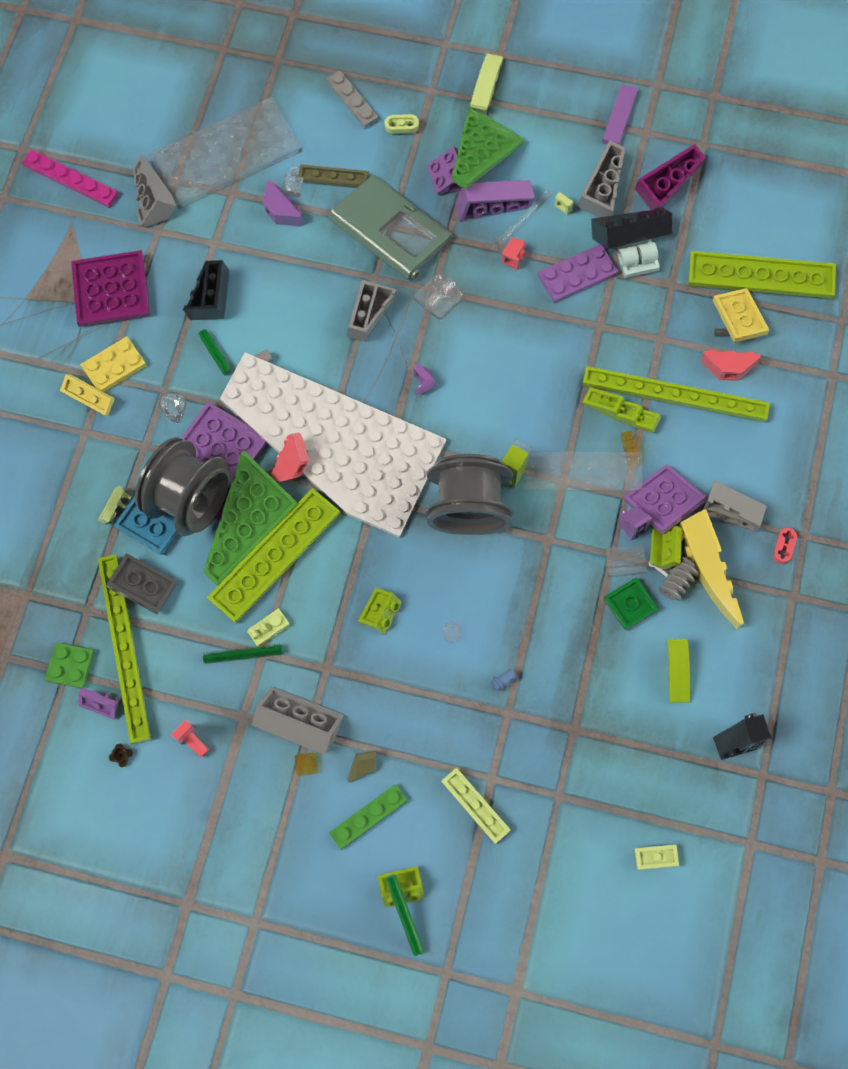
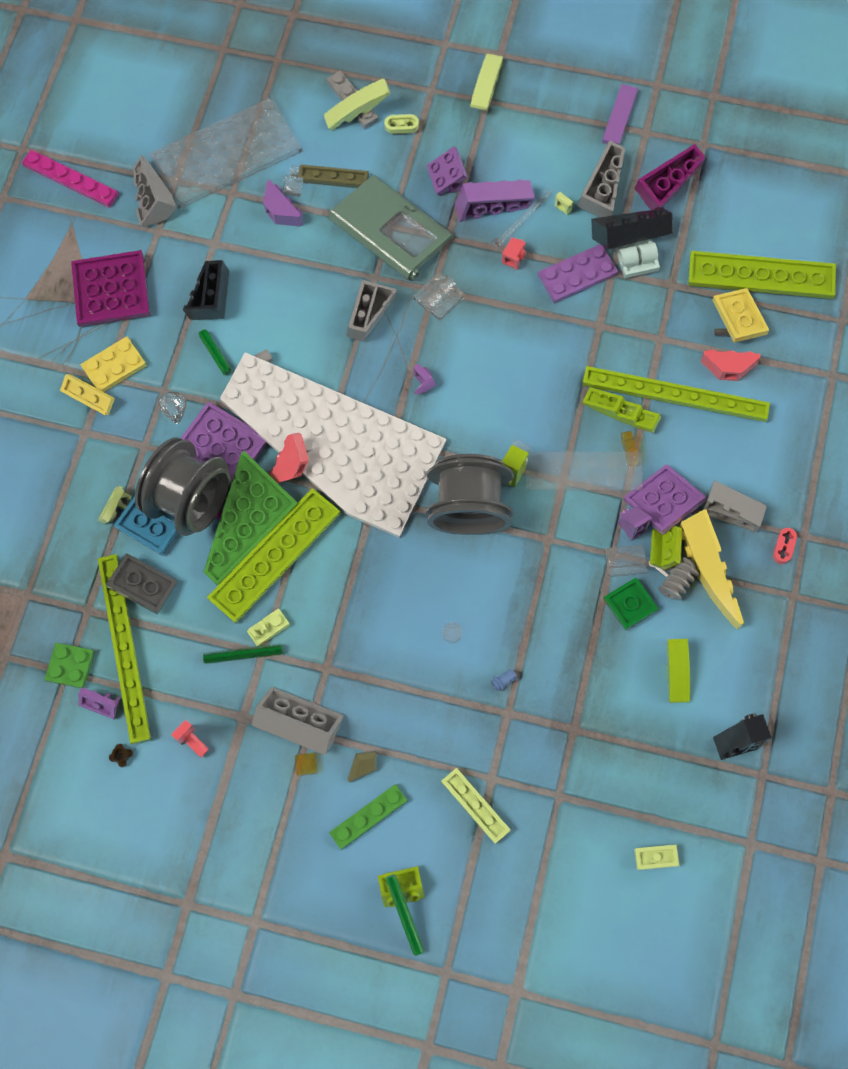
(358, 102): none -> yellowish green slope
(380, 610): lime bracket -> none
(482, 147): bright green wing -> none

